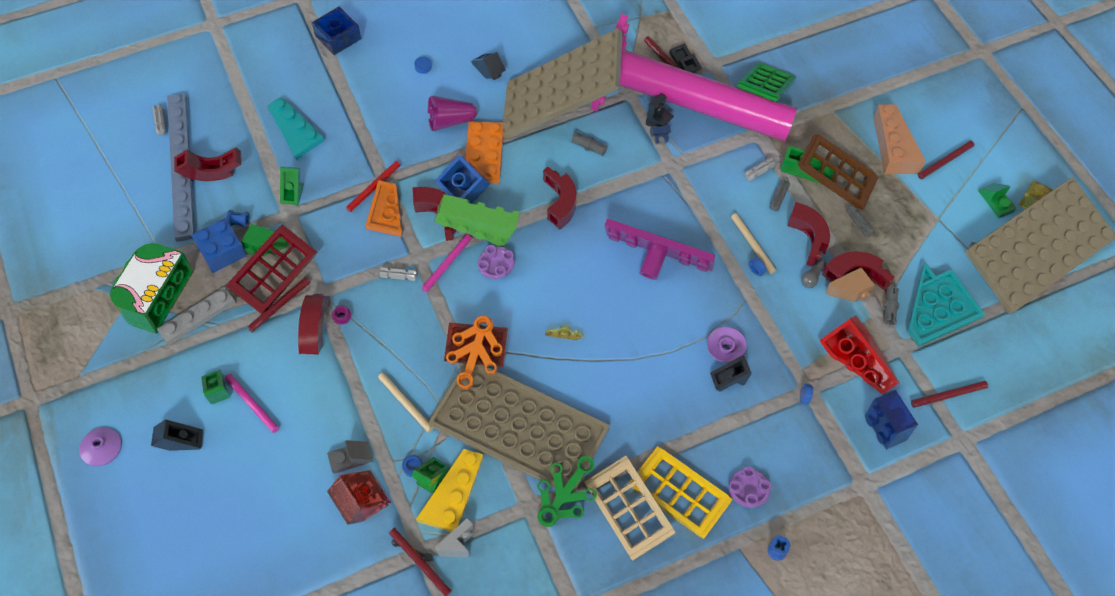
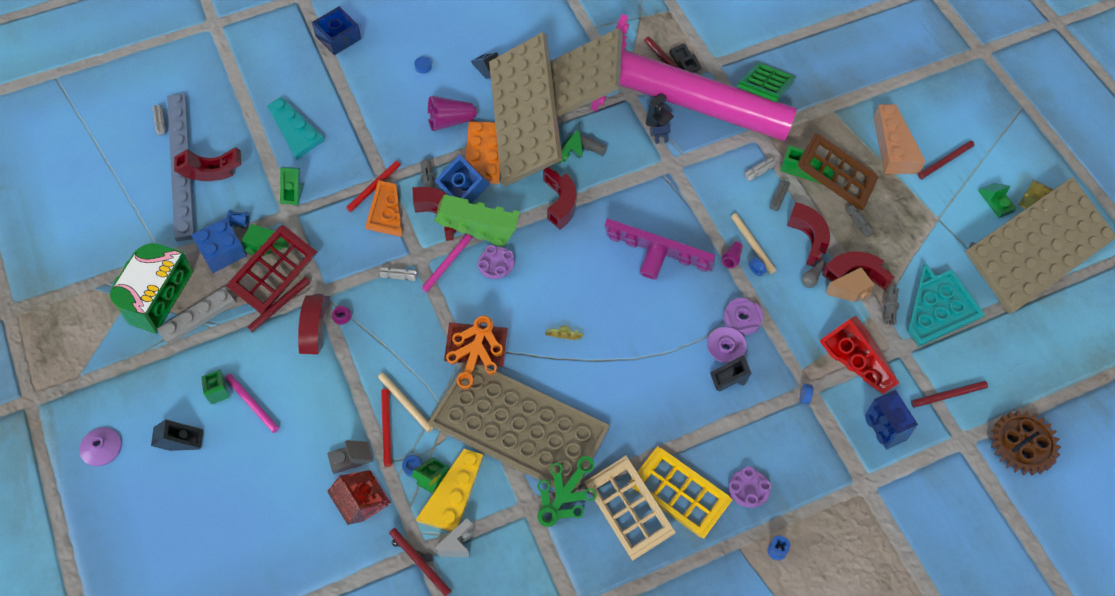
(386, 428): none -> red bar
(427, 168): none -> dark grey pin
(525, 110): none -> dark tan plate
(573, 145): none -> green slope
(732, 255): none -> magenta cone
(749, 309): none -> medium lavender plate
(1038, 458): none -> reddish brown gear

